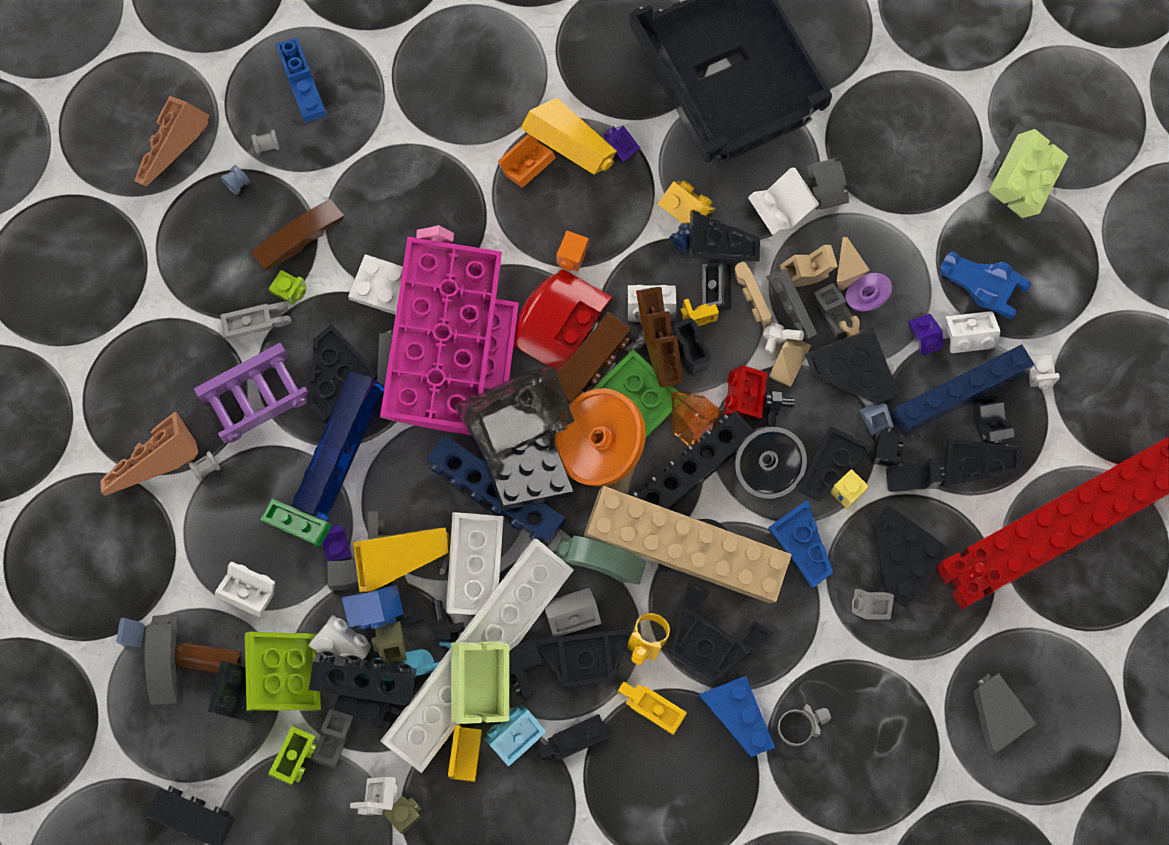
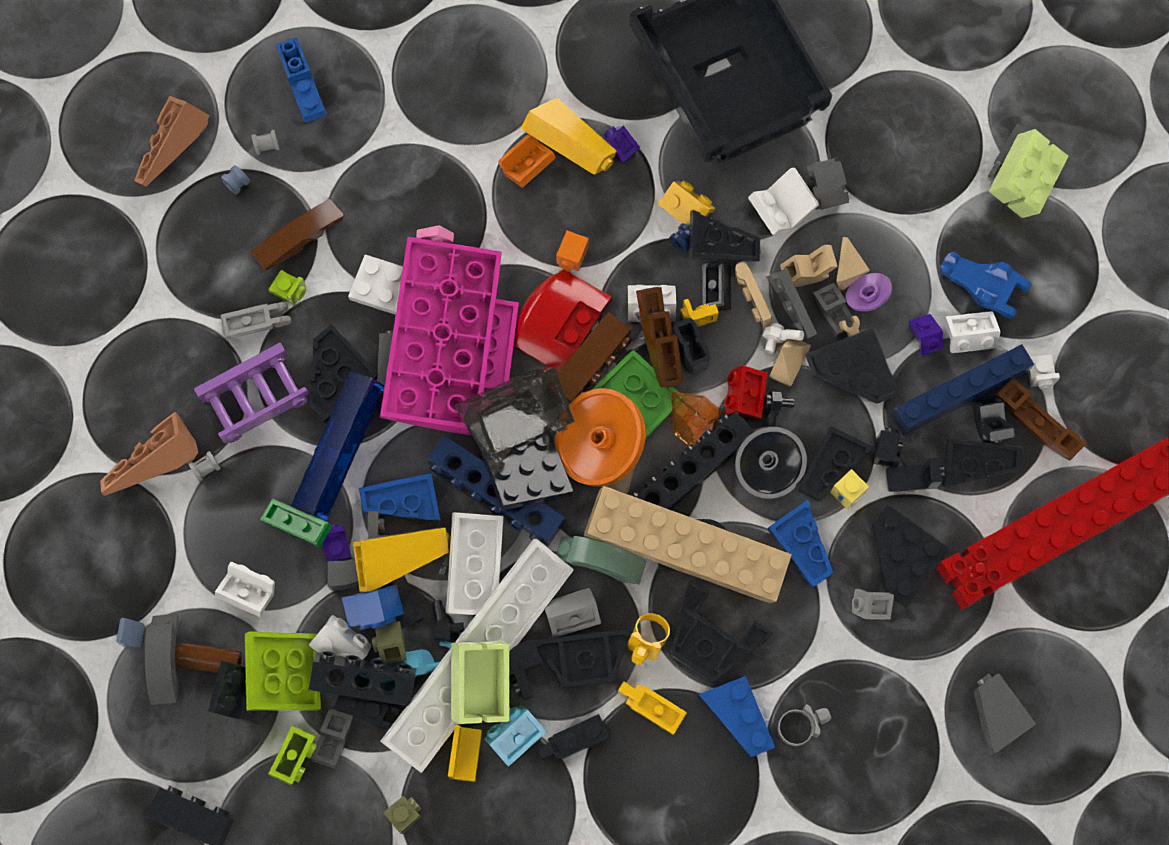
(378, 796): white bracket -> none
(403, 498): none -> blue wing
(876, 417): sand blue slope -> none
(1039, 422): none -> reddish brown slope

